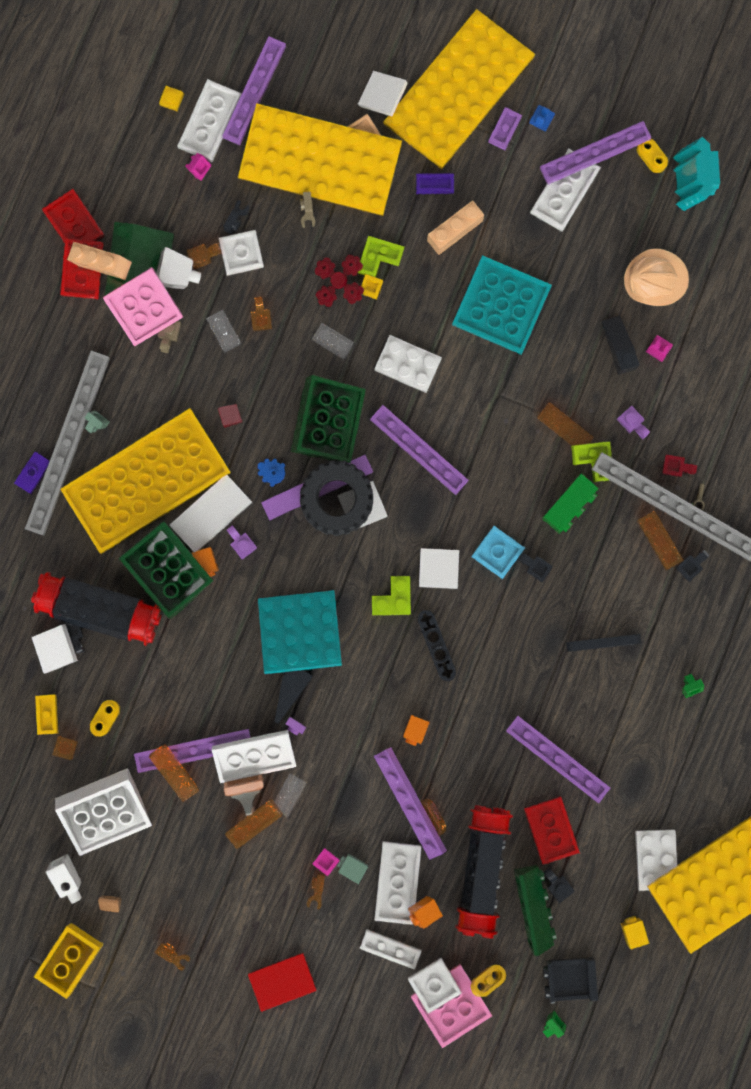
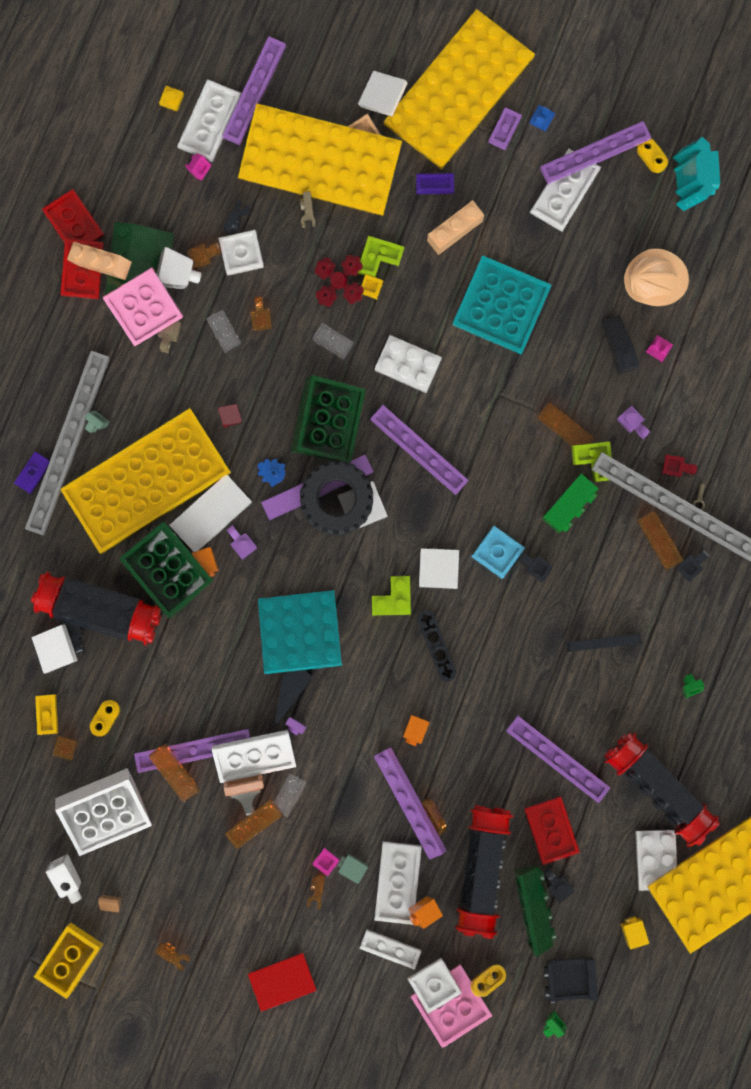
(663, 788): none -> brick

